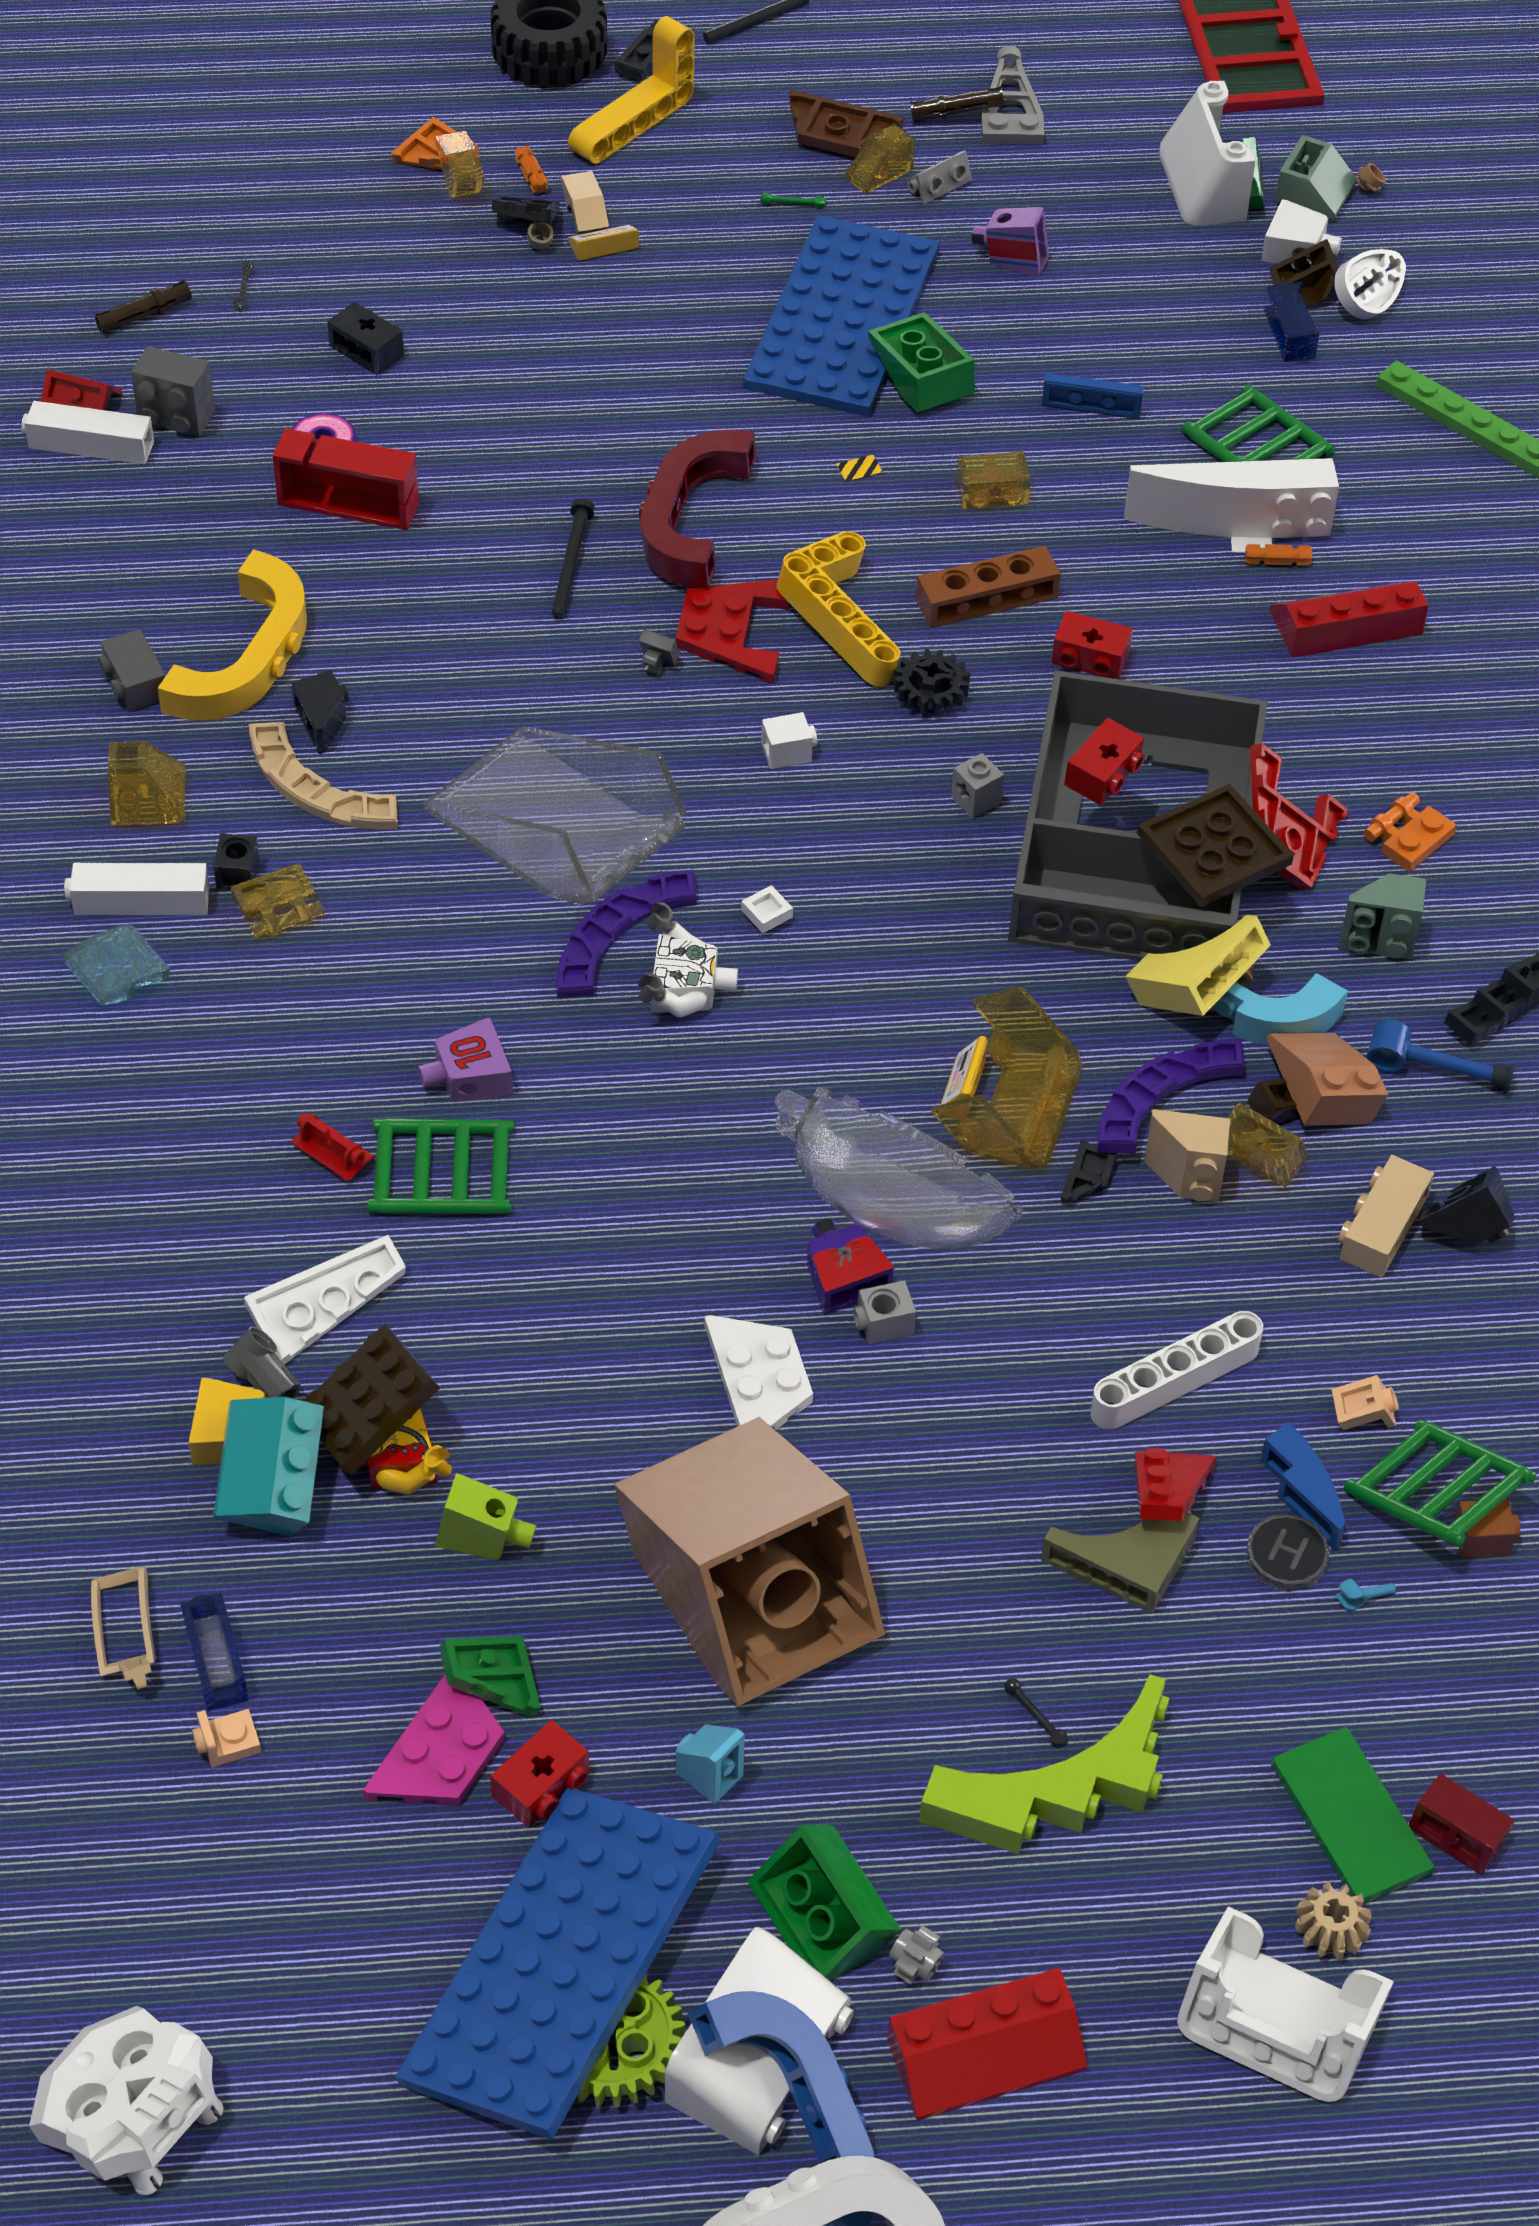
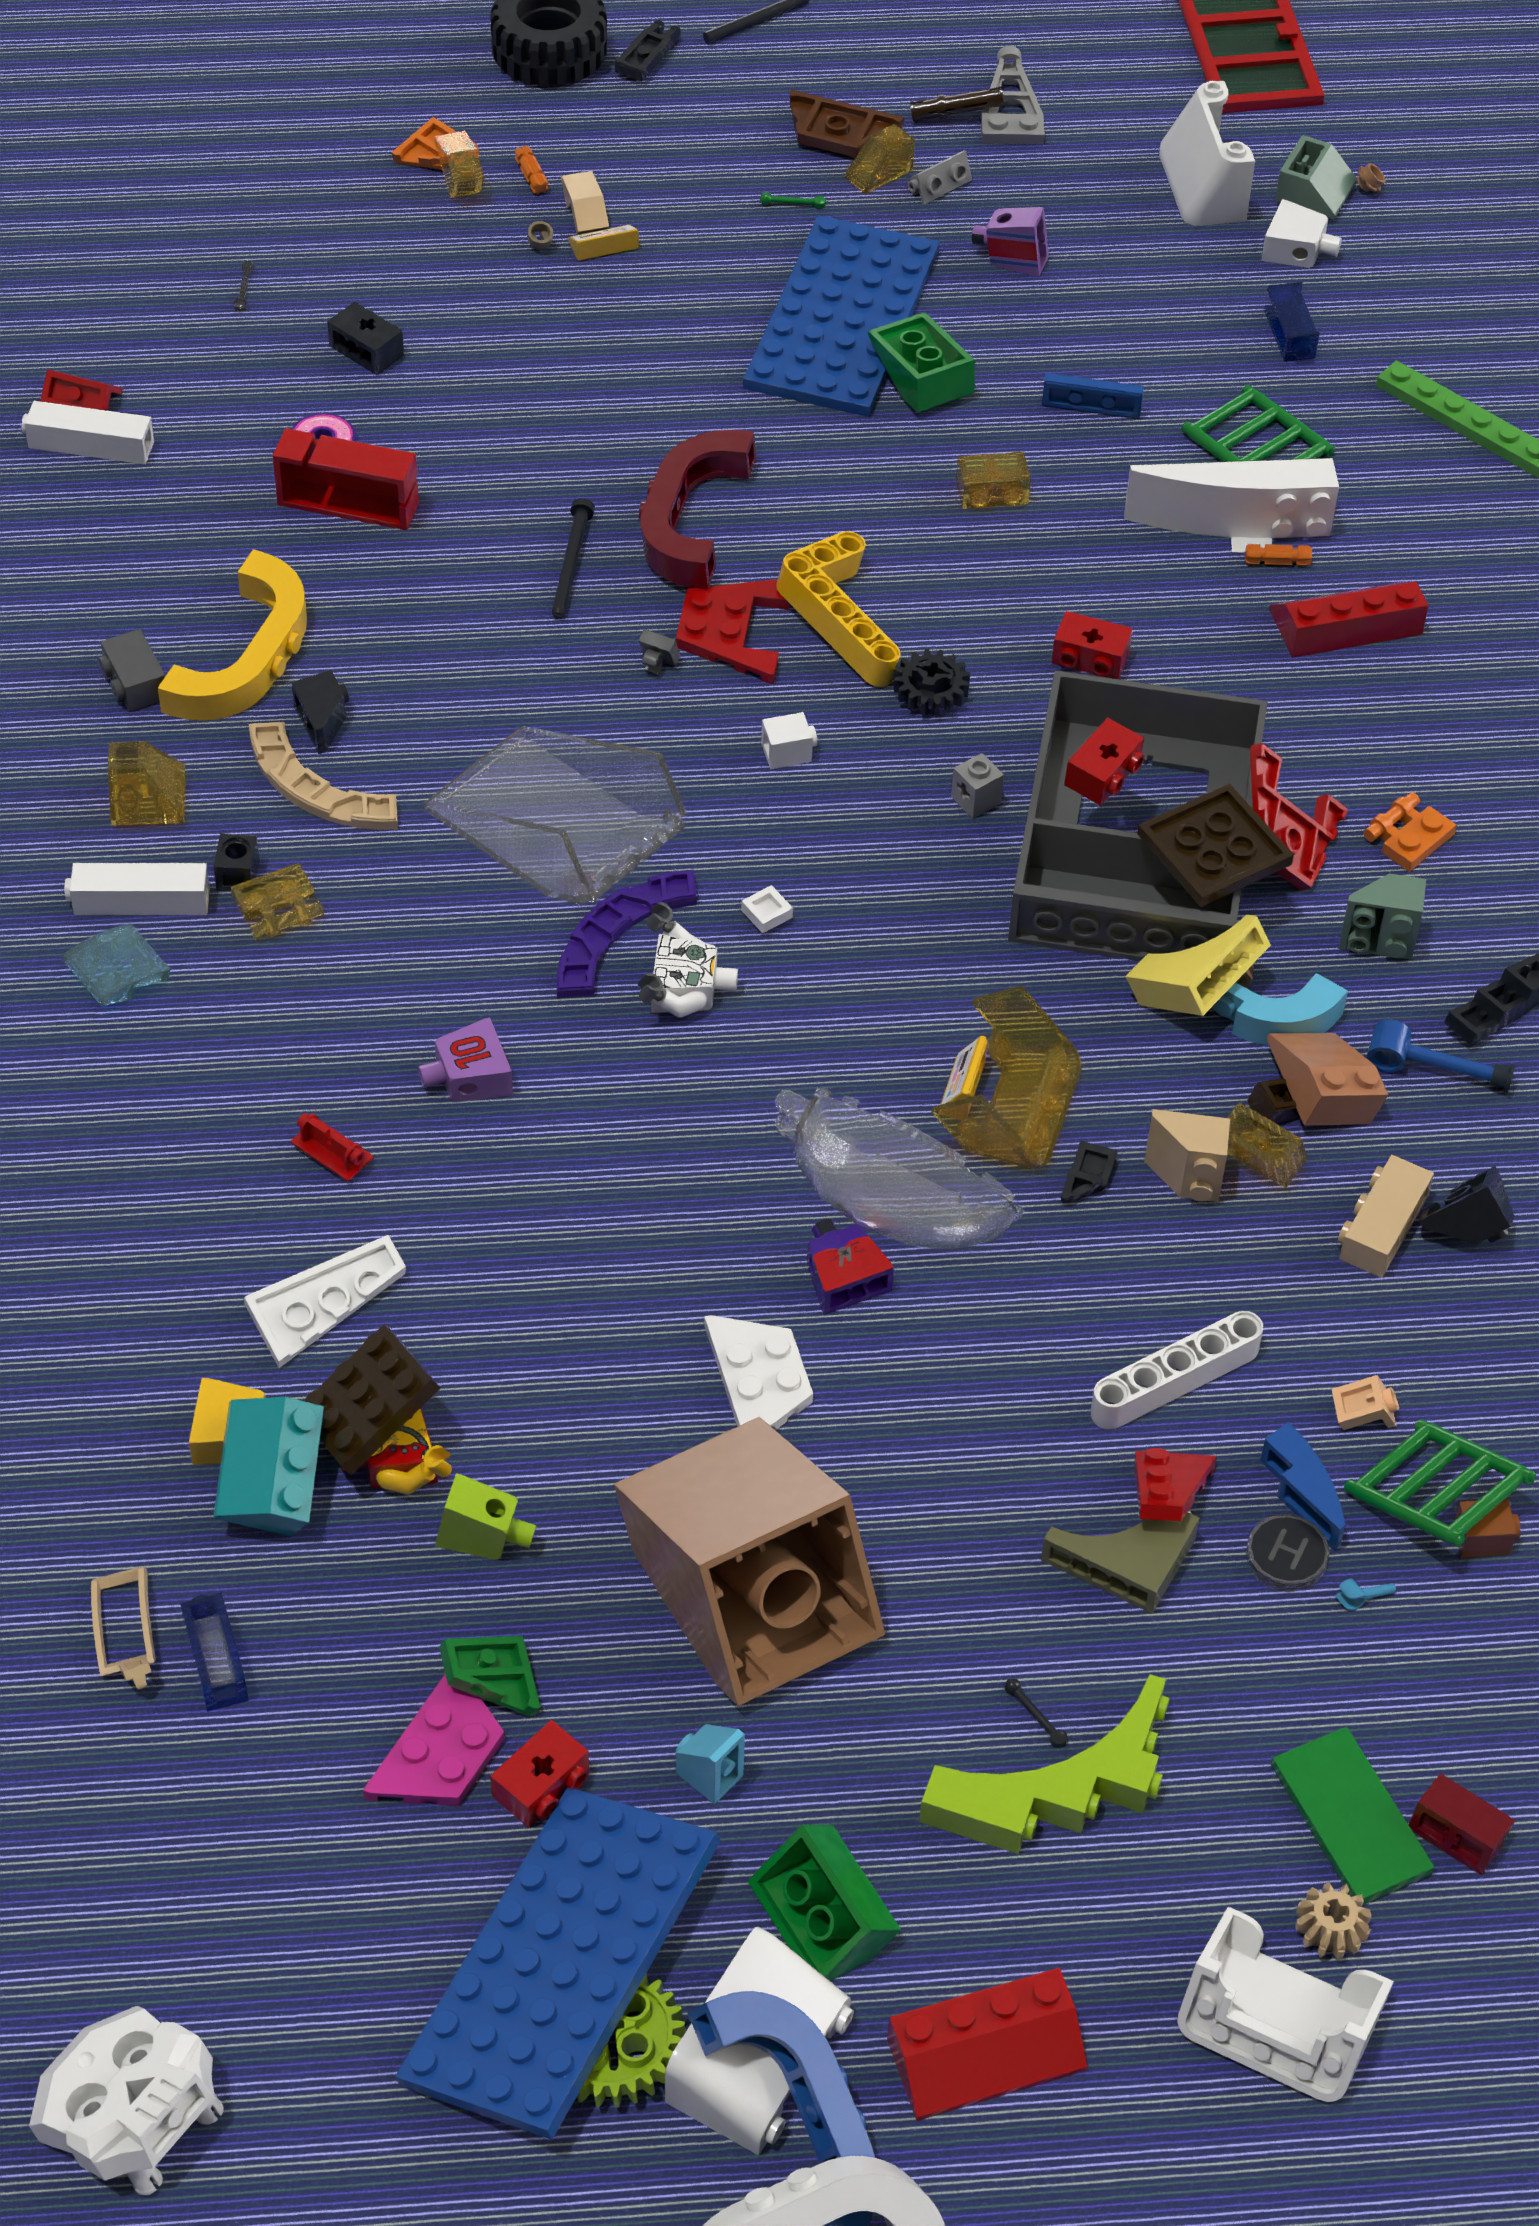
(155, 302): dark brown pin -> none
(173, 390): dark grey brick -> none
(226, 1737): light nougat bracket -> none
(255, 1360): dark grey piece -> none
(458, 1203): green bar -> none
(534, 209): black wing -> none
(645, 103): yellow beam -> none
(859, 468): sticker -> none
(888, 1299): light grey brick -> none
(916, 1954): light grey gear -> none
(987, 586): dark orange brick -> none
(1155, 1081): dark purple tile -> none
(1257, 194): wing -> none
(1314, 268): dark brown slope -> none
(1384, 286): white piece -> none

